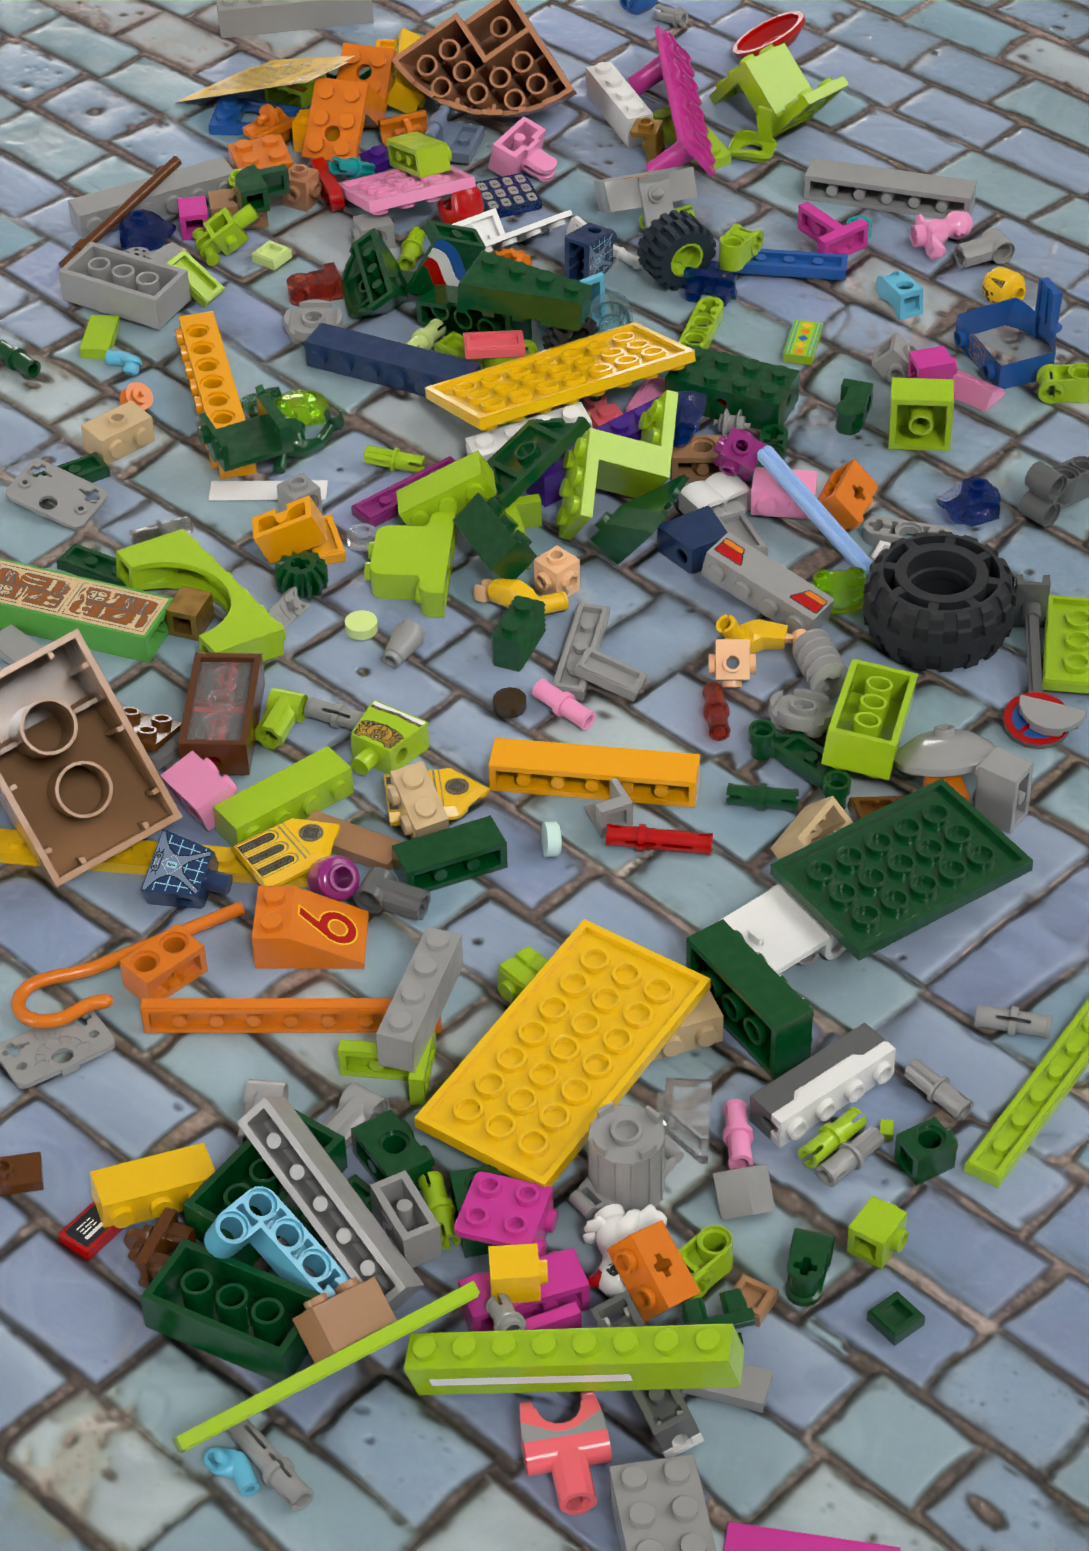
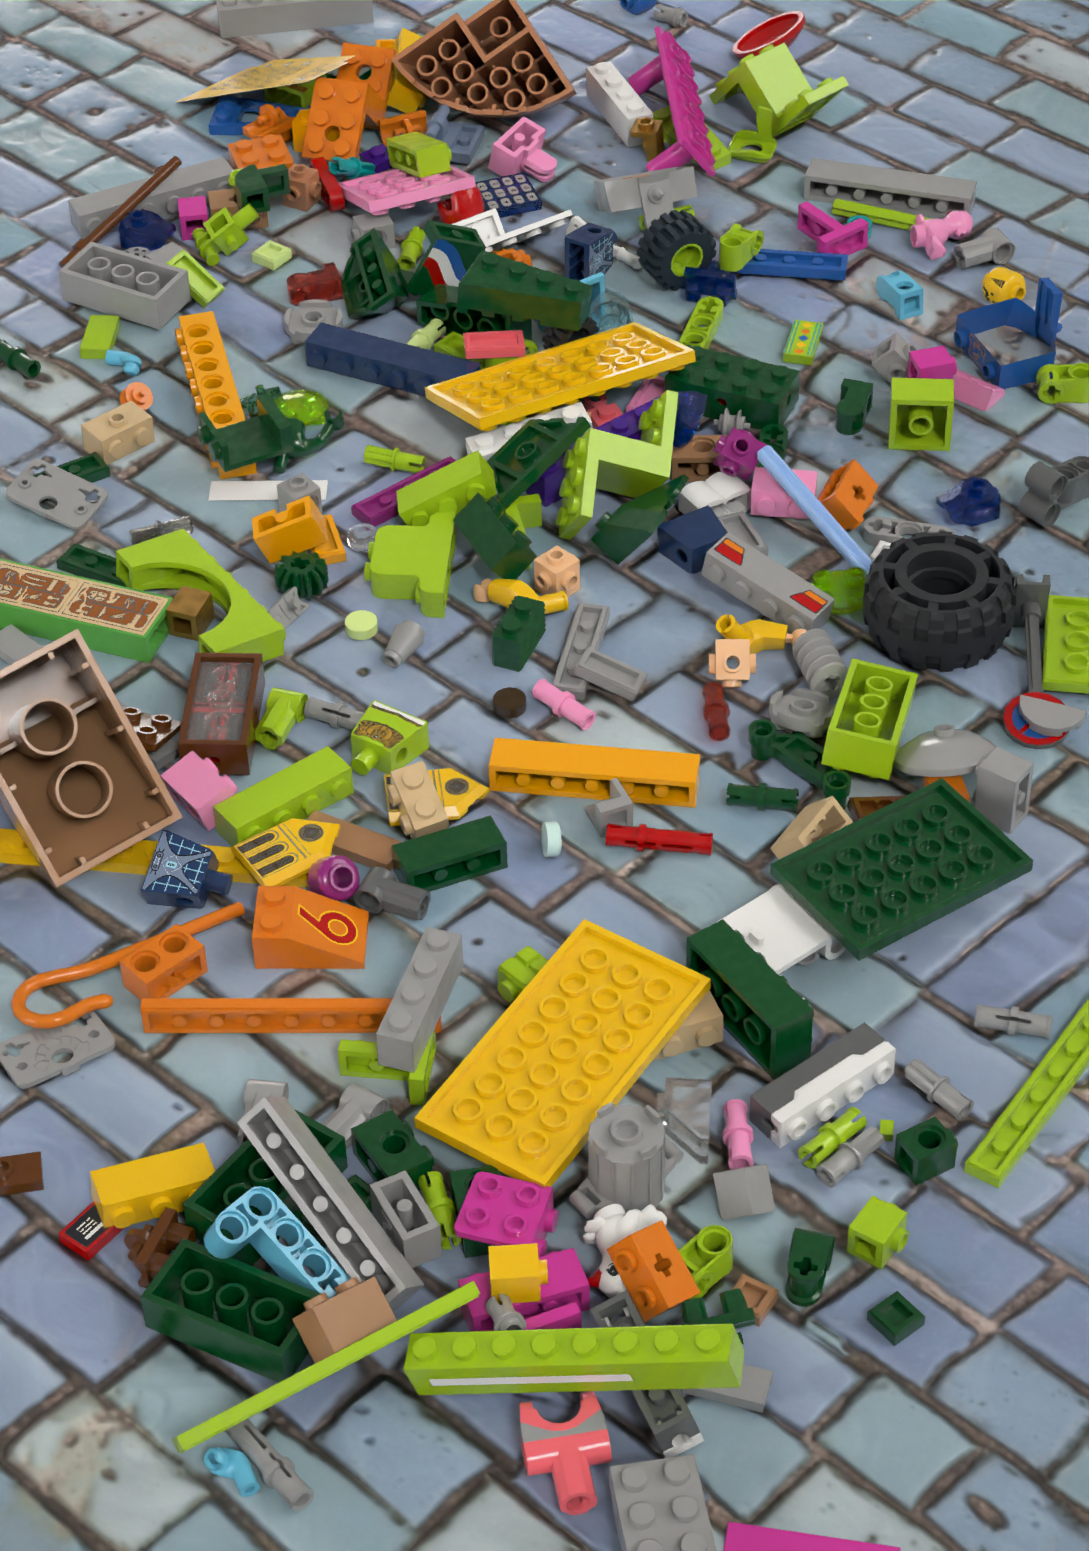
(876, 214): none -> lime axle

